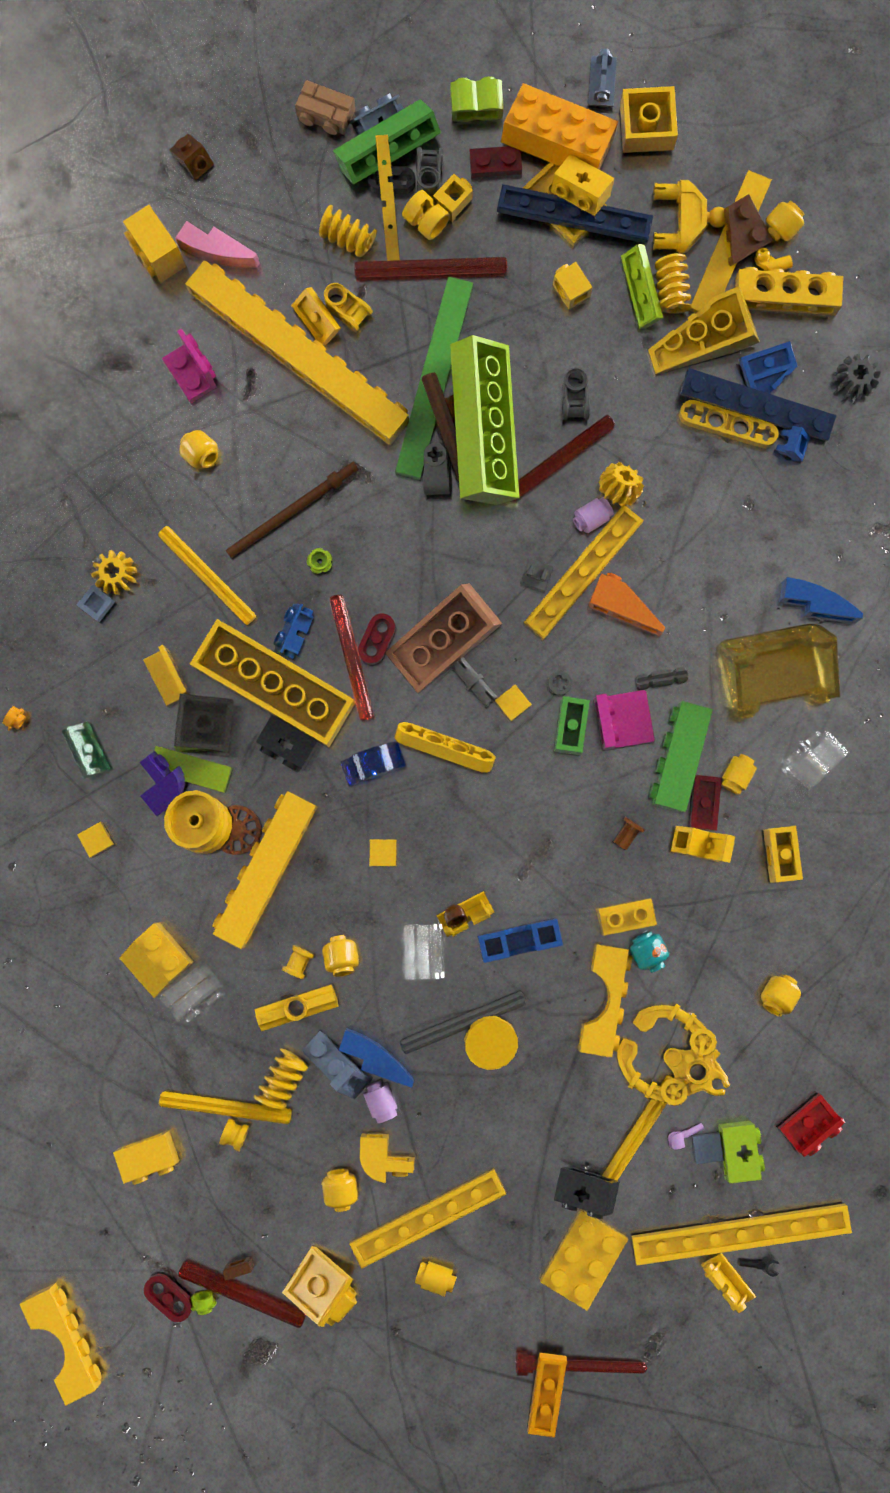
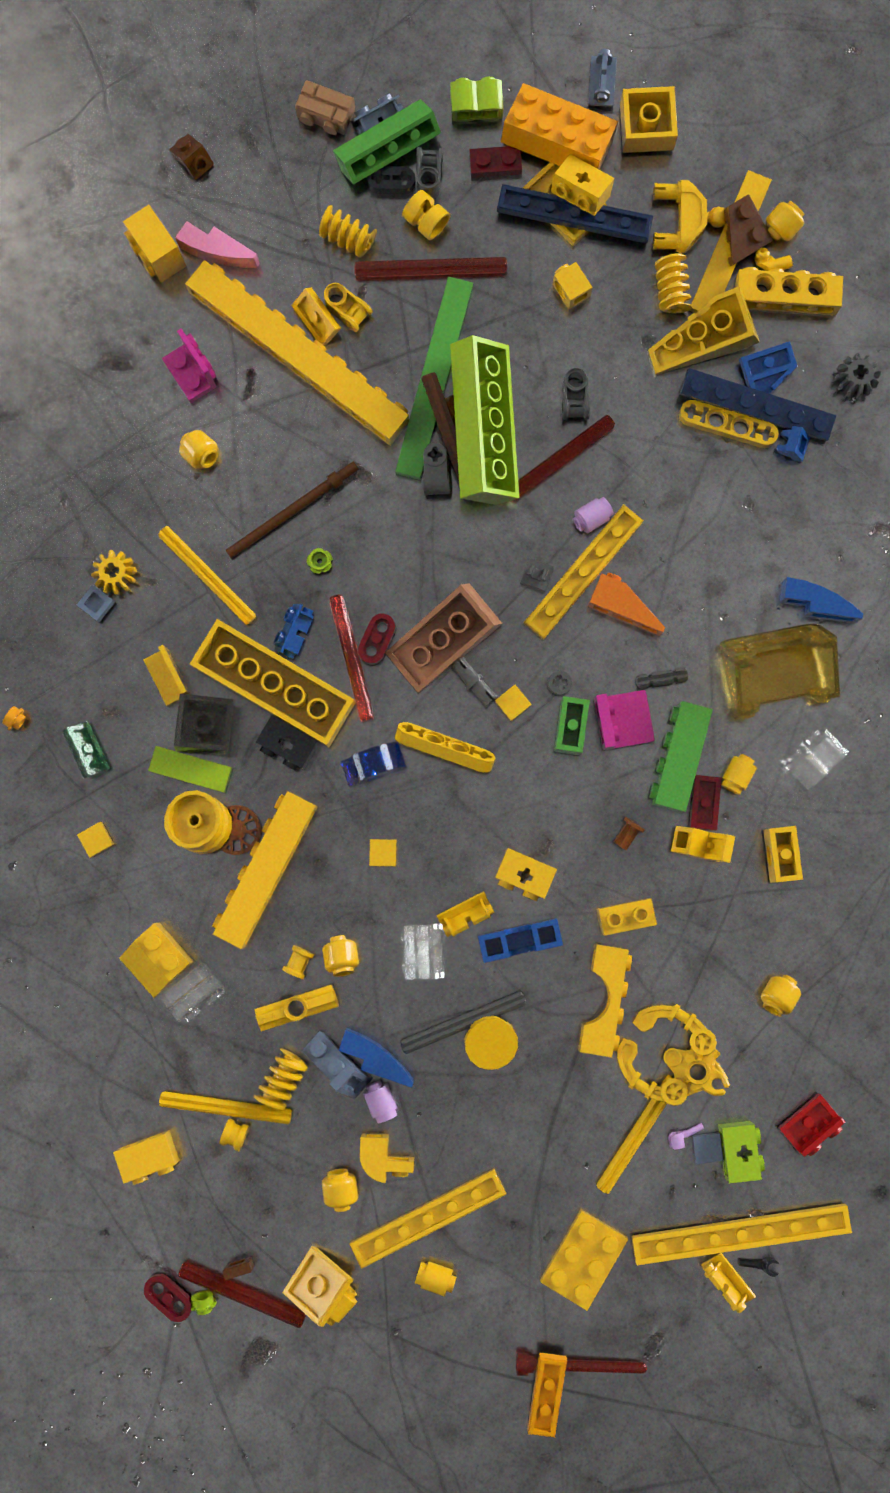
(49, 1312): yellow arch -> none
(167, 783): dark purple brick -> none
(387, 195): yellow piece -> none
(454, 188): yellow brick -> none
(455, 916): reddish brown hinge -> none
(541, 874): none -> yellow brick
(601, 1190): black brick -> none
(621, 484): yellow gear -> none
(641, 286): lime tile -> none
(649, 951): teal head -> none

